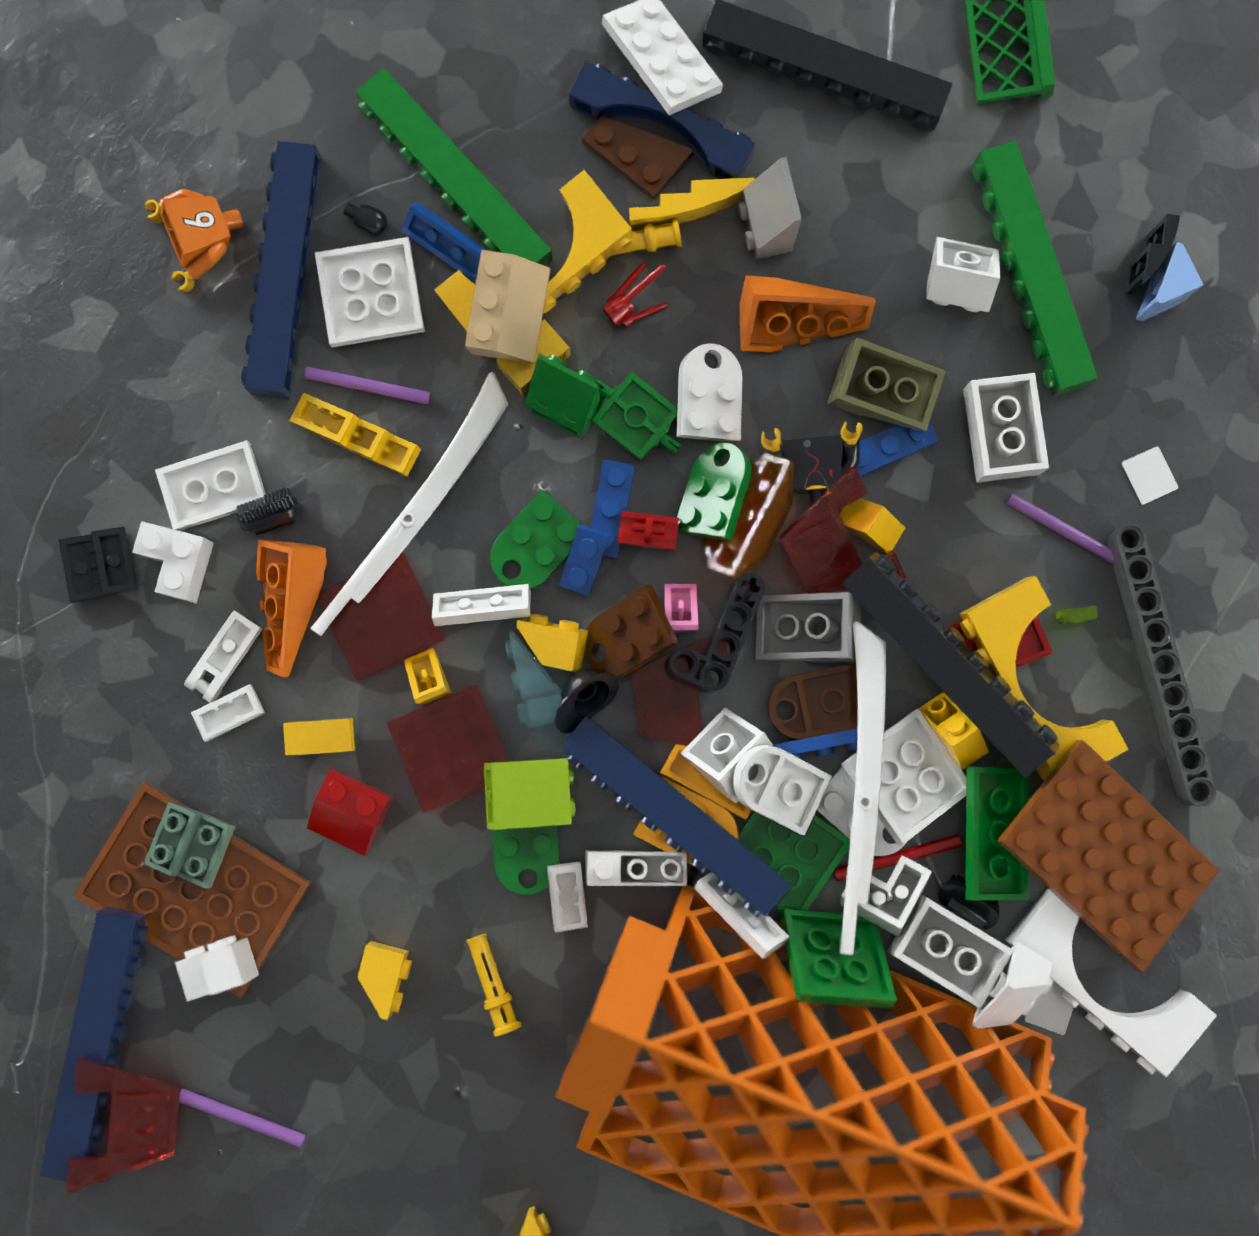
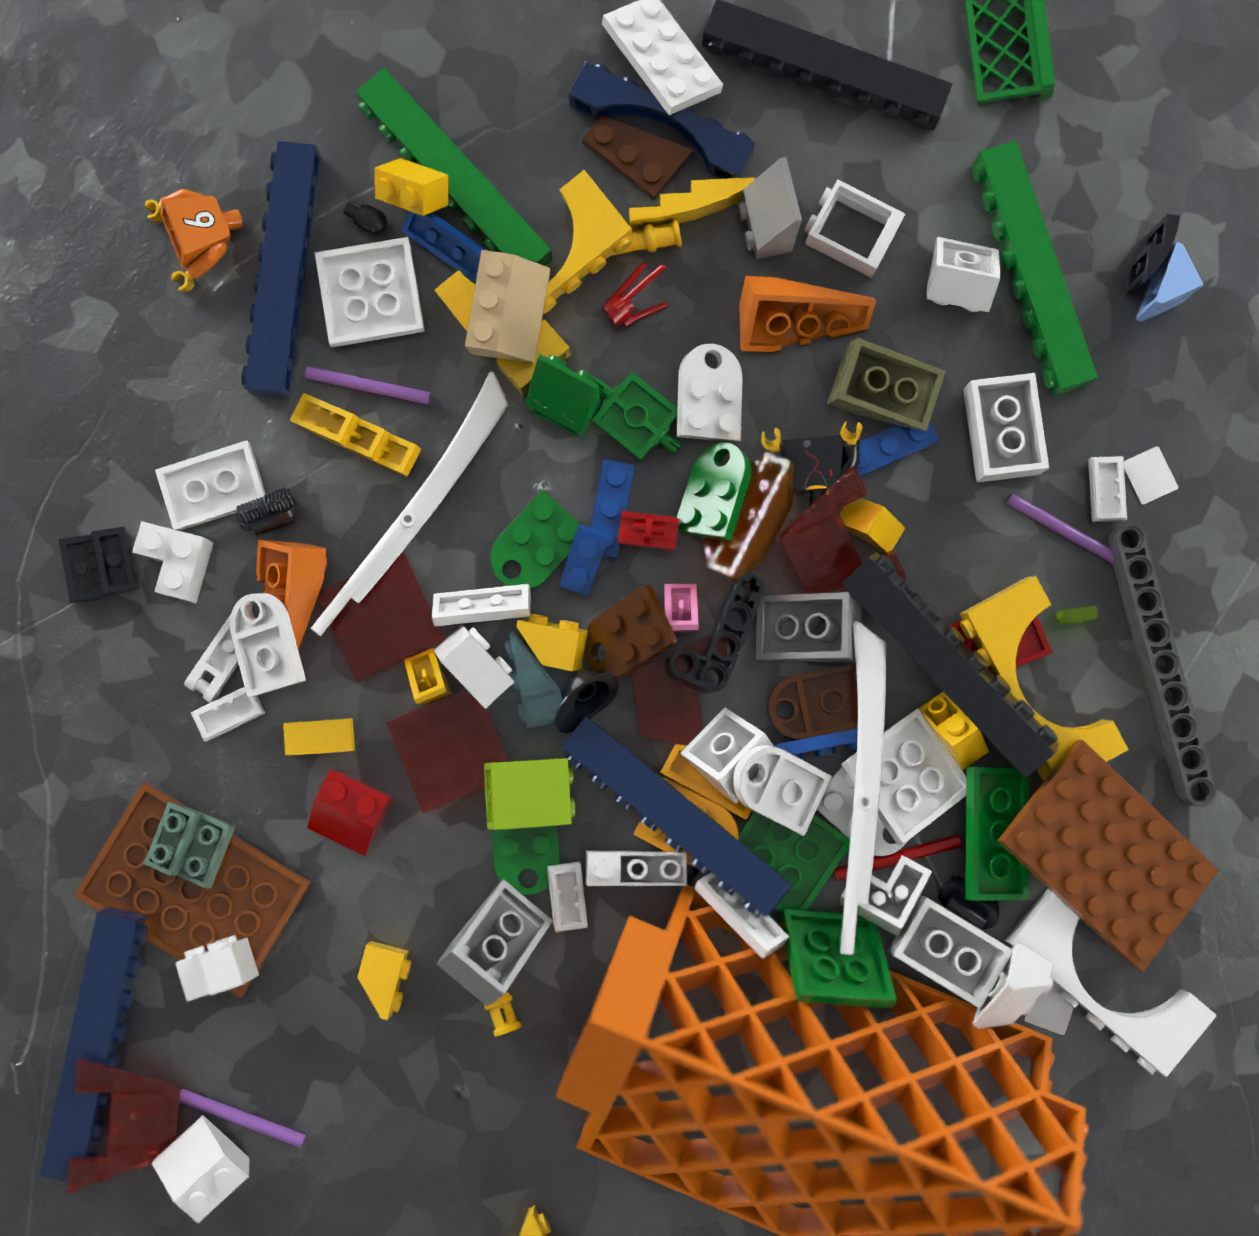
(201, 1168): none -> white slope
(265, 645): none -> white plate
(411, 186): none -> yellow brick
(473, 666): none -> white brick
(495, 943): none -> light grey slope
(864, 204): none -> white window
(1107, 489): none -> white plate

